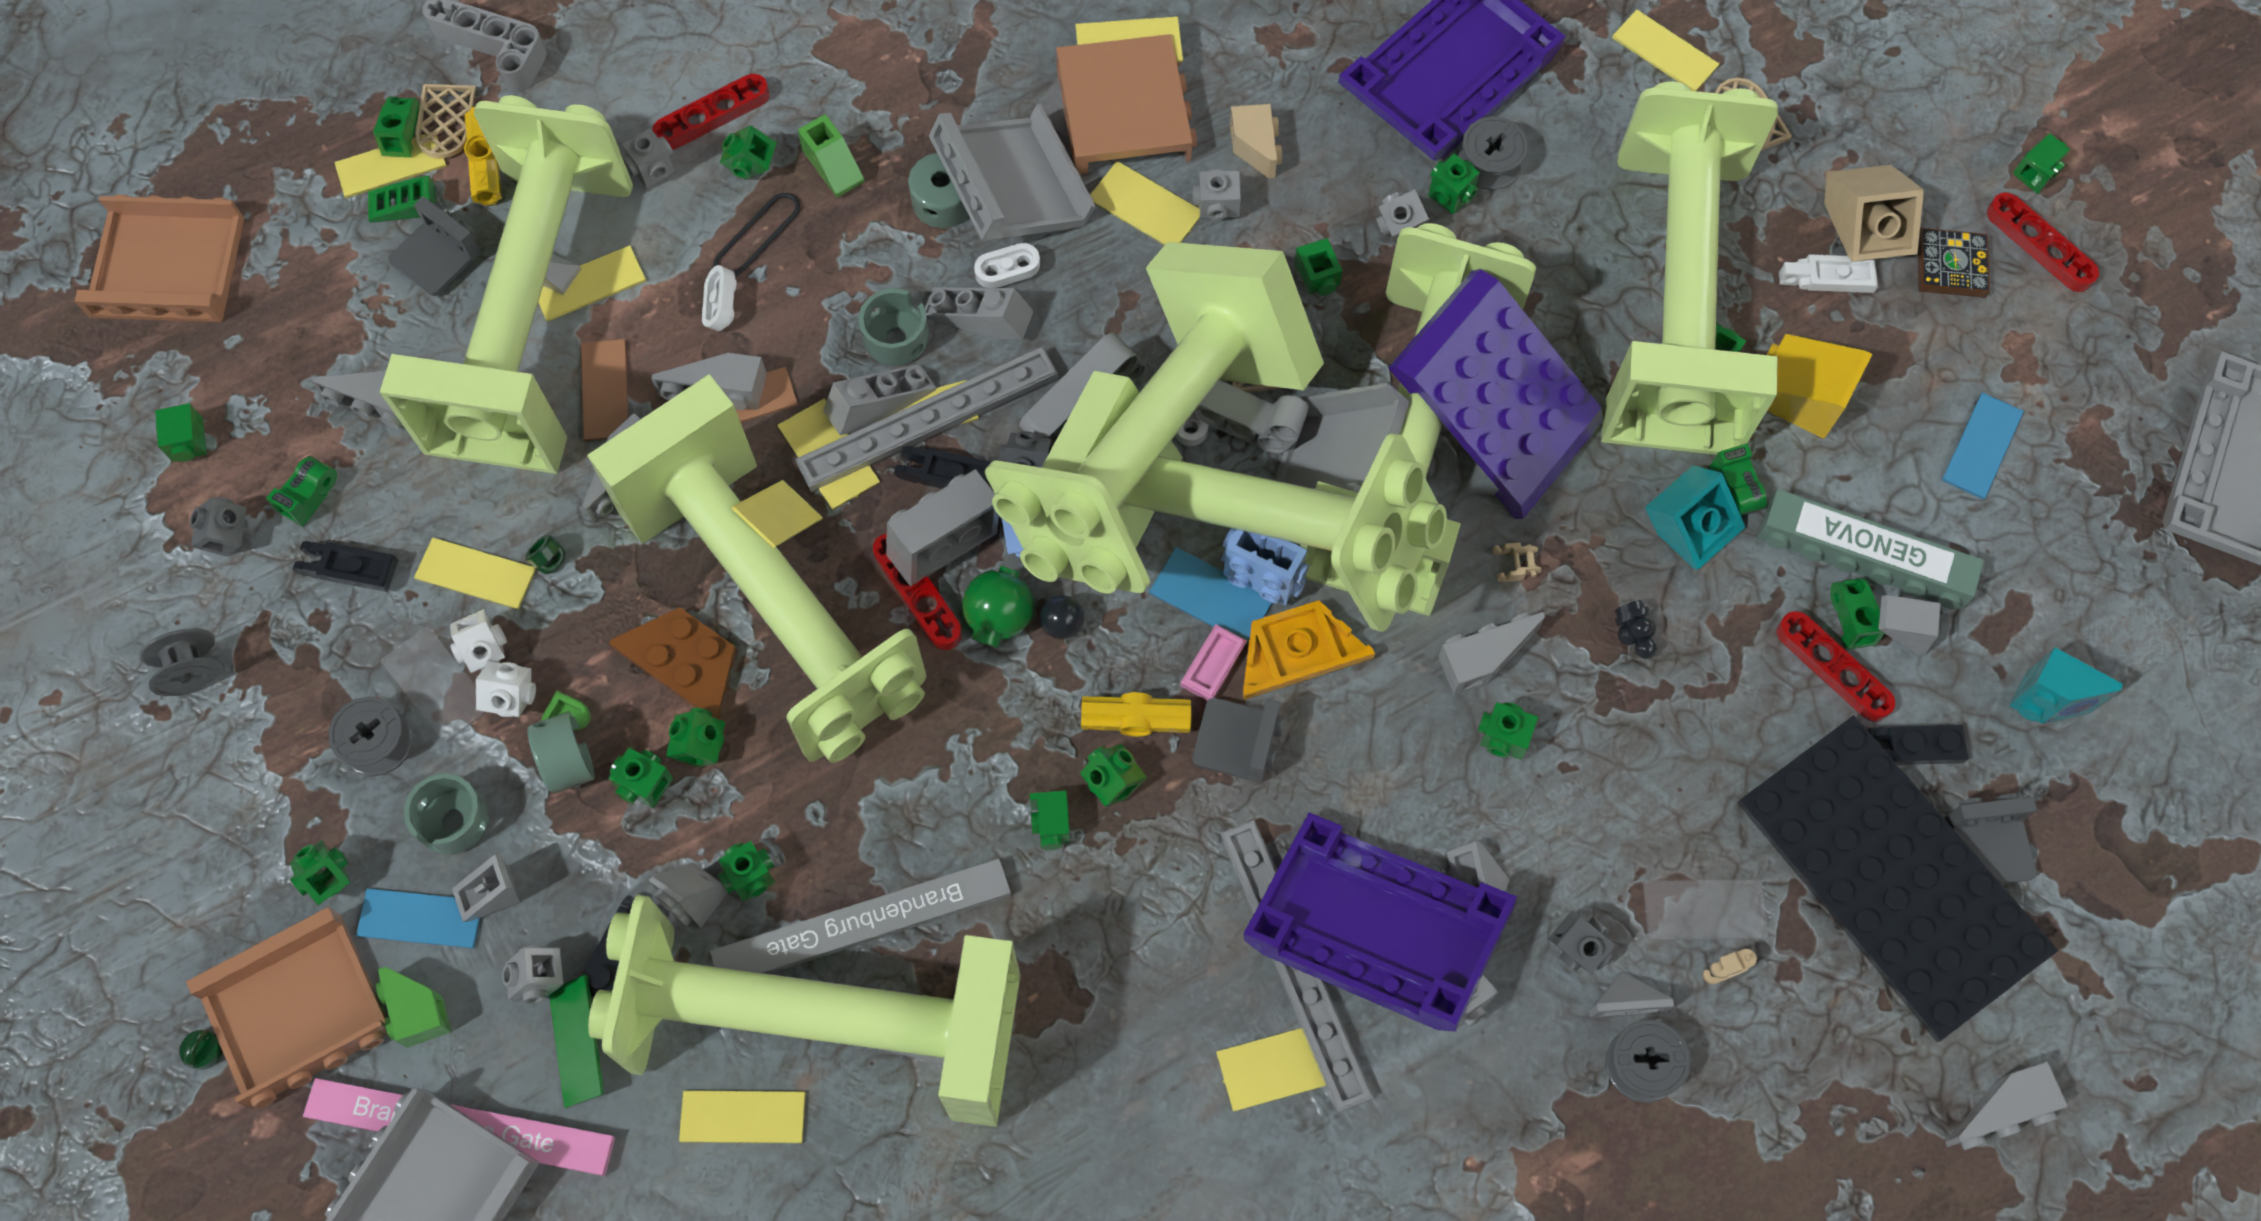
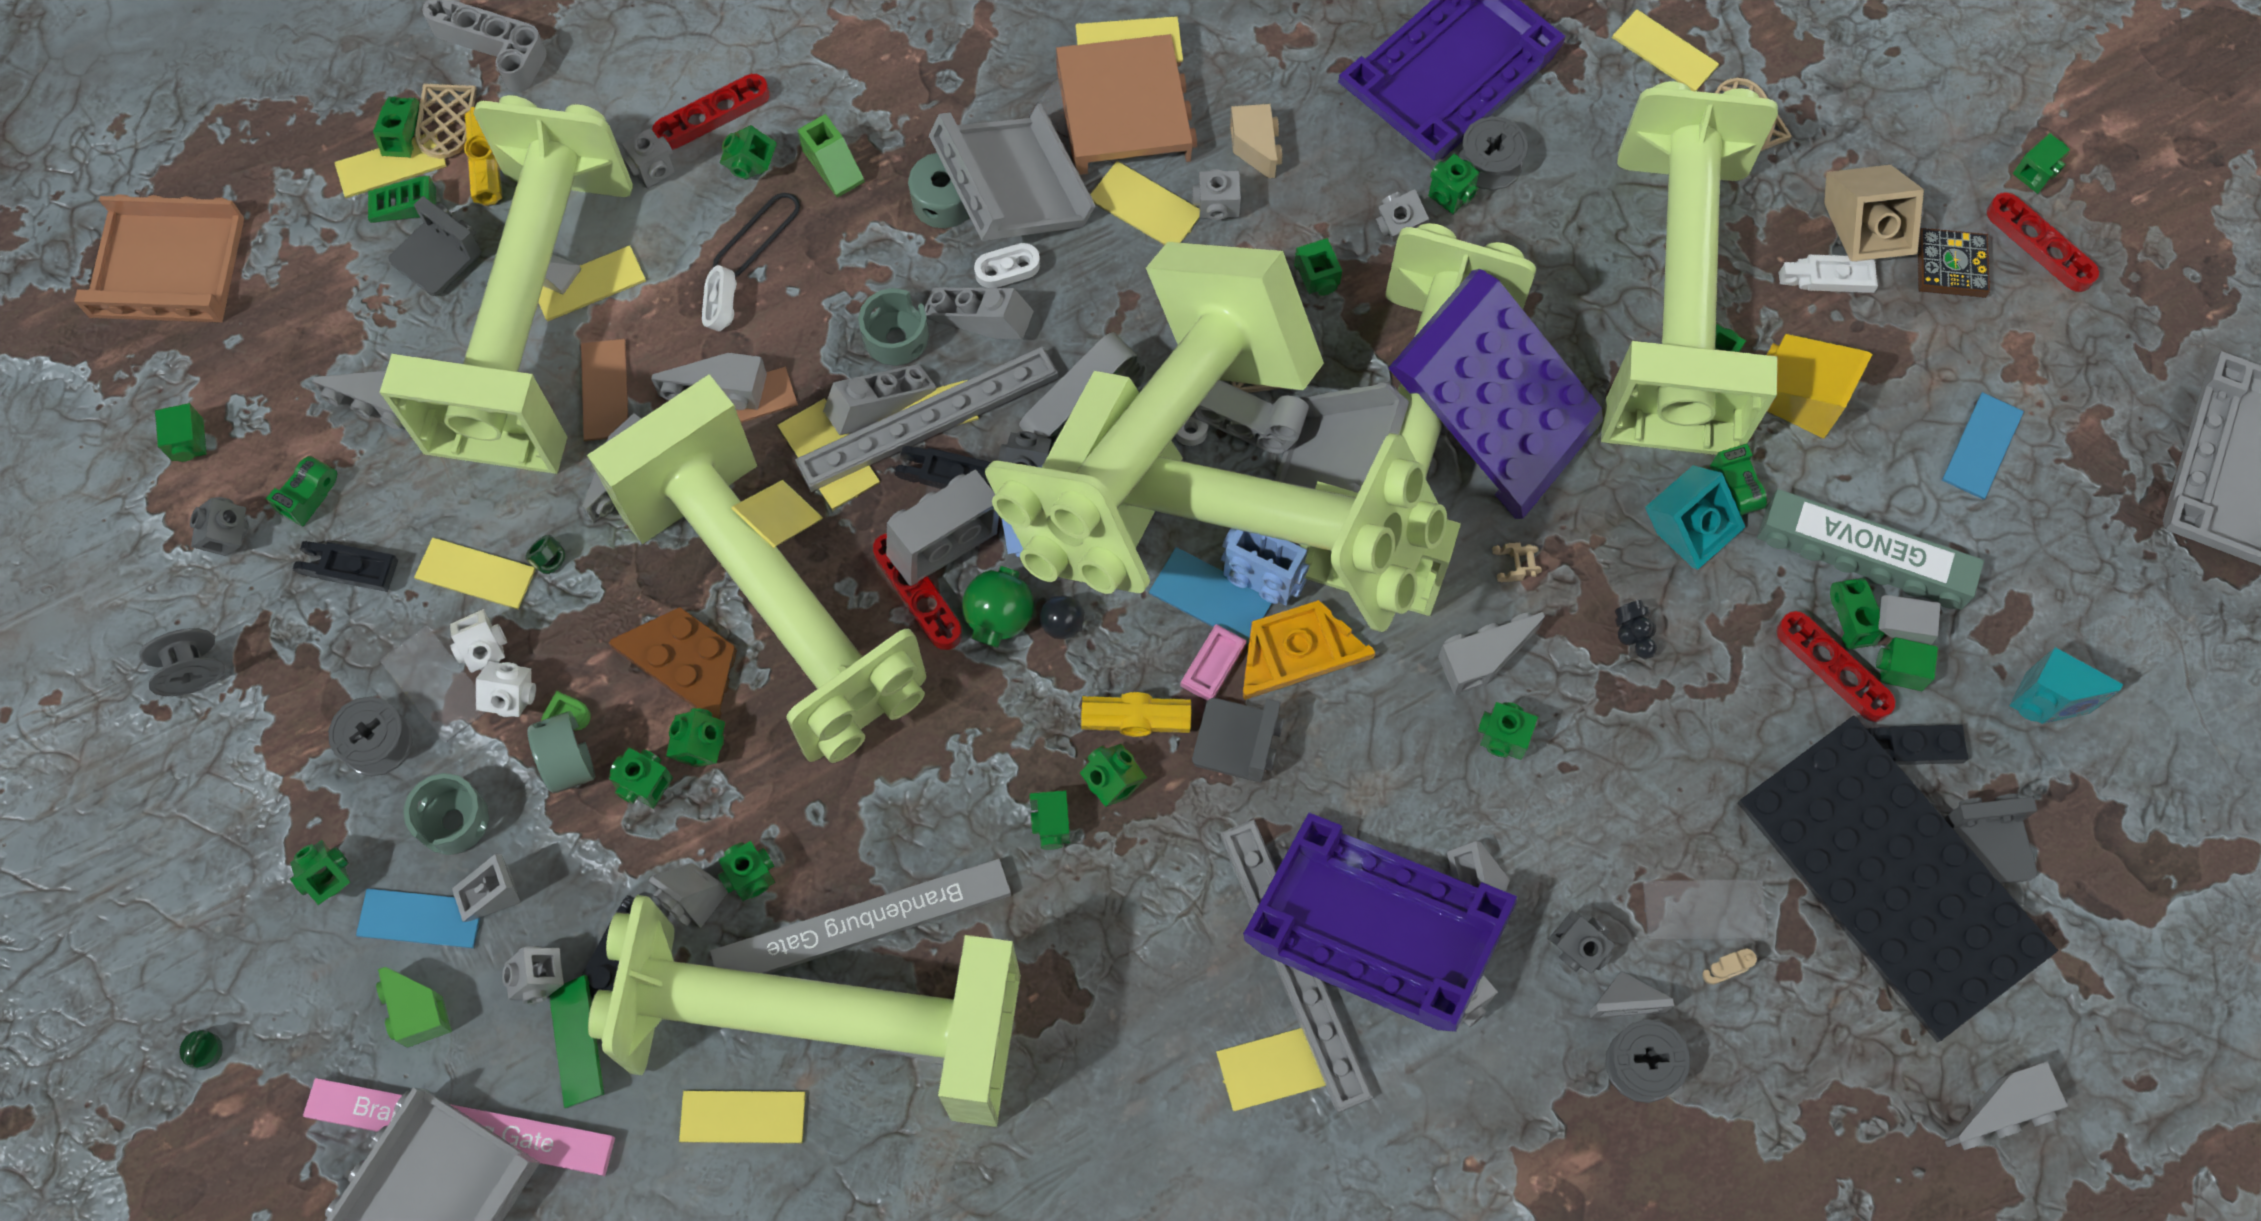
(291, 1007): nougat panel -> none
(1907, 664): none -> green brick

